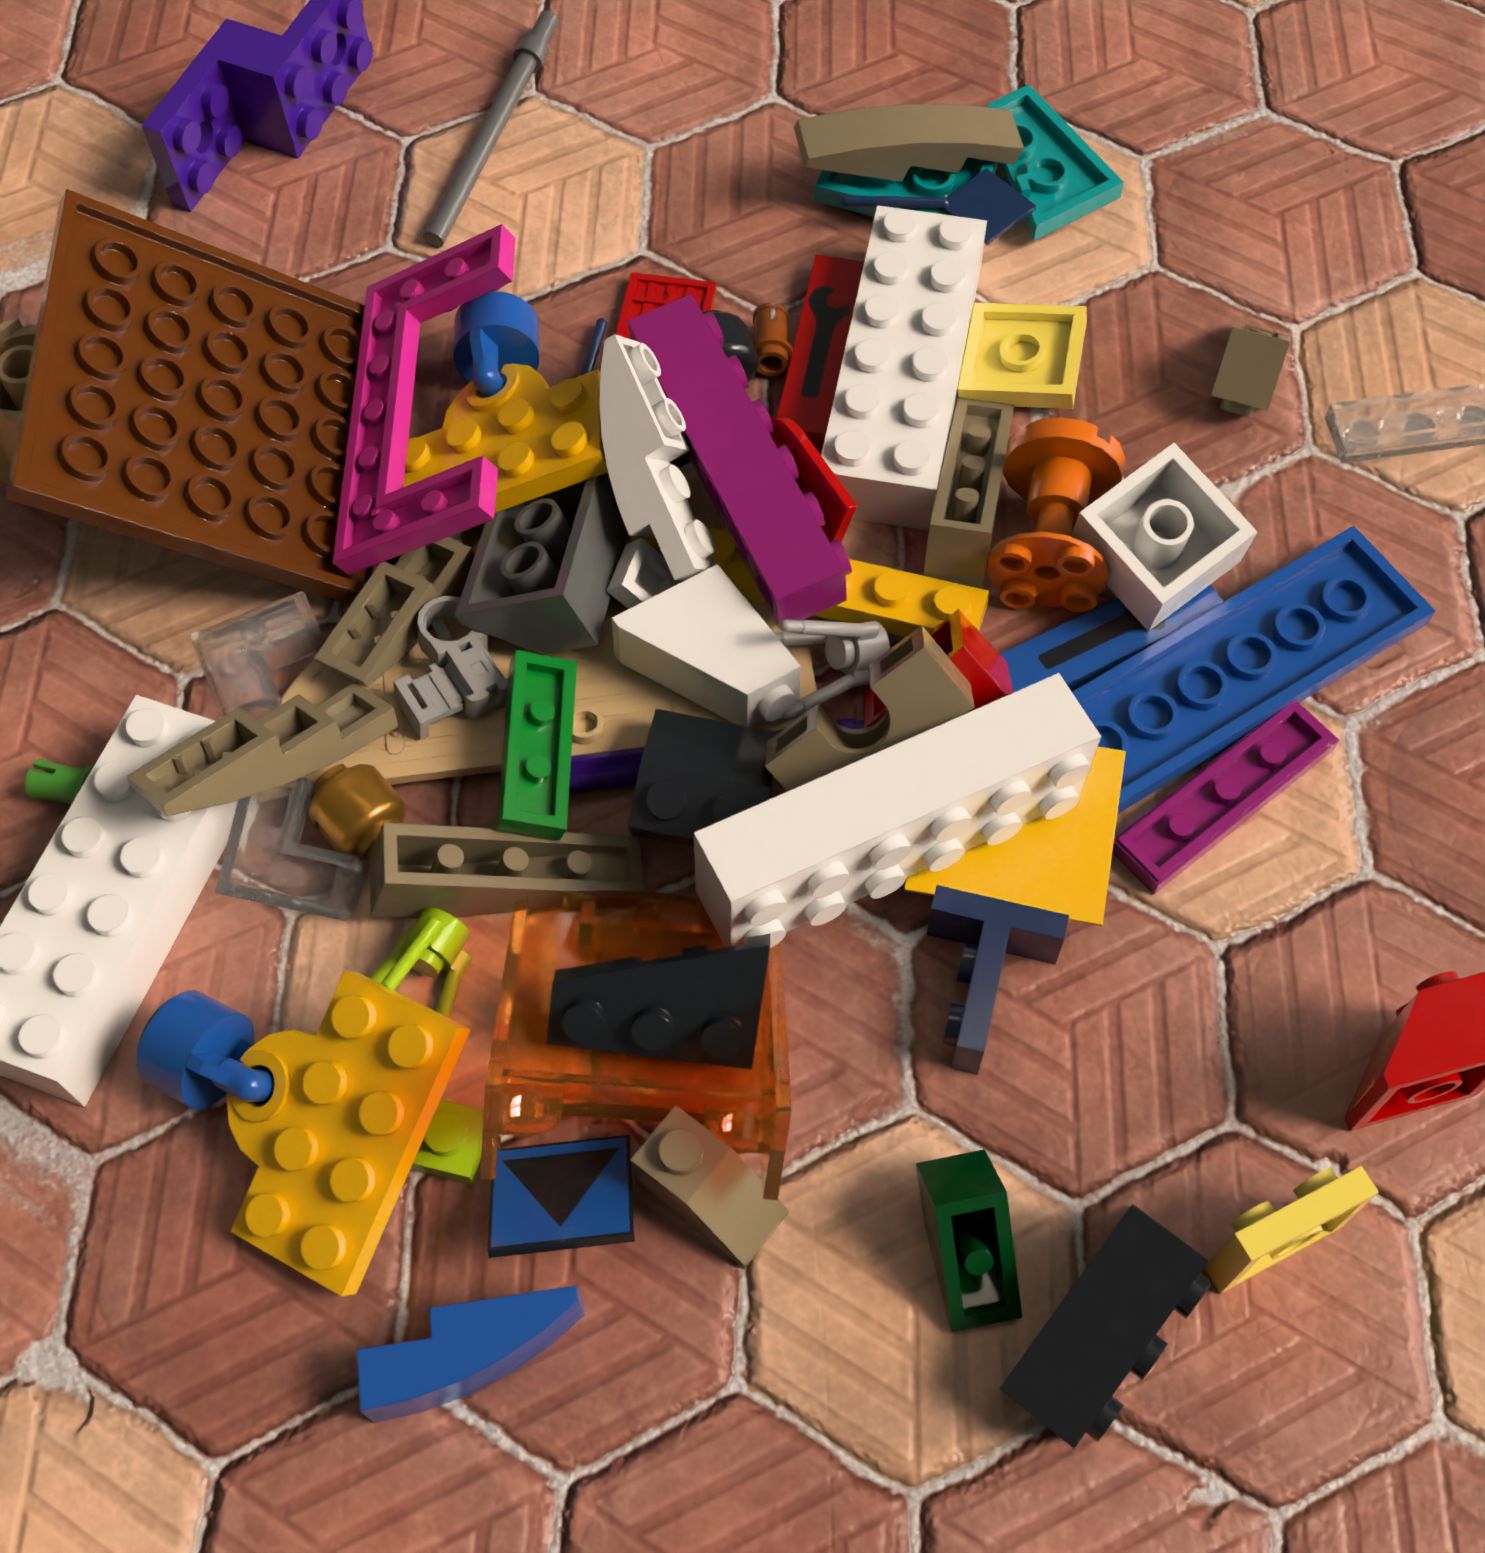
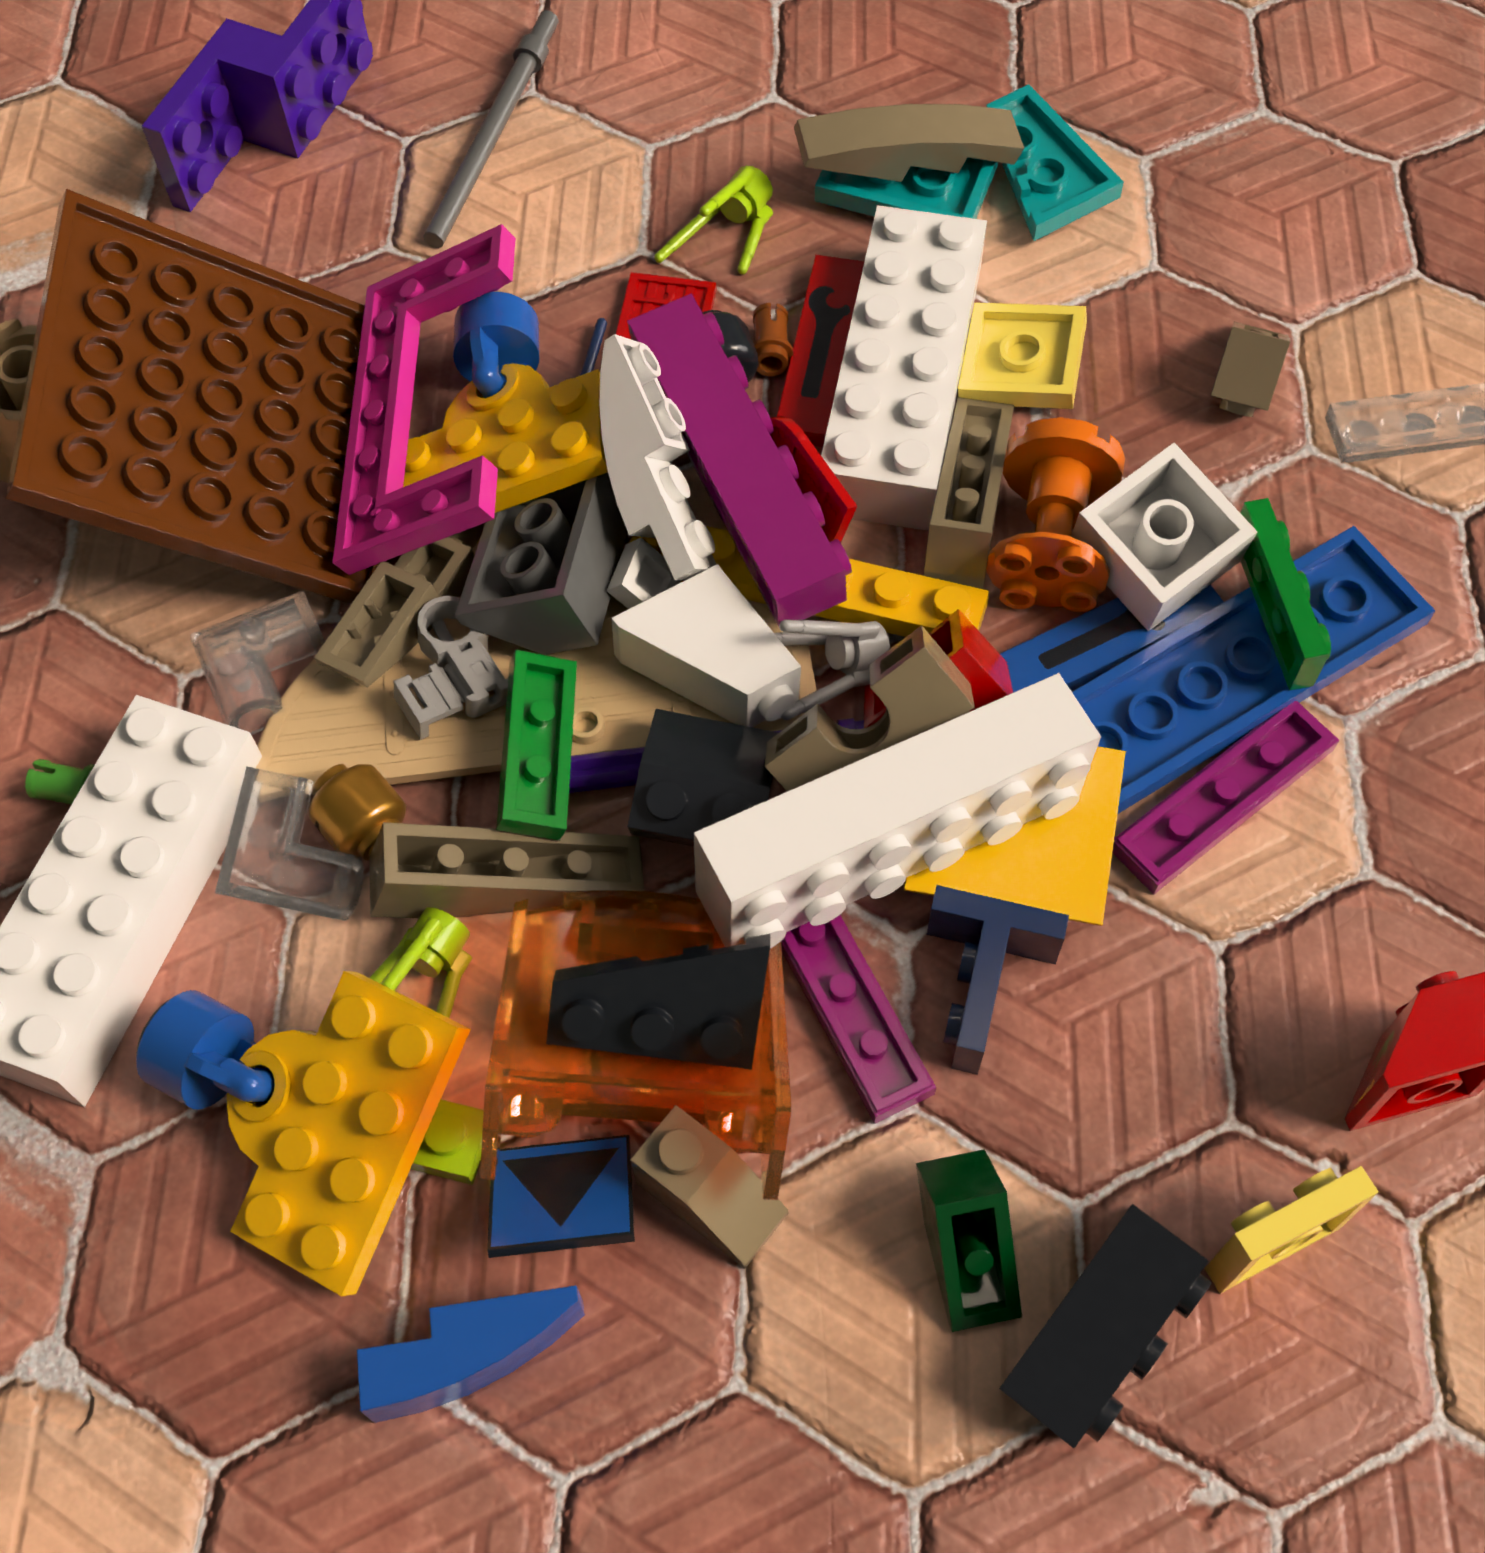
(252, 756): dark tan slope -> none
(740, 201): none -> lime plant
(857, 1018): none -> magenta tile
(980, 198): dark blue piece -> none
(1283, 598): none -> green plate

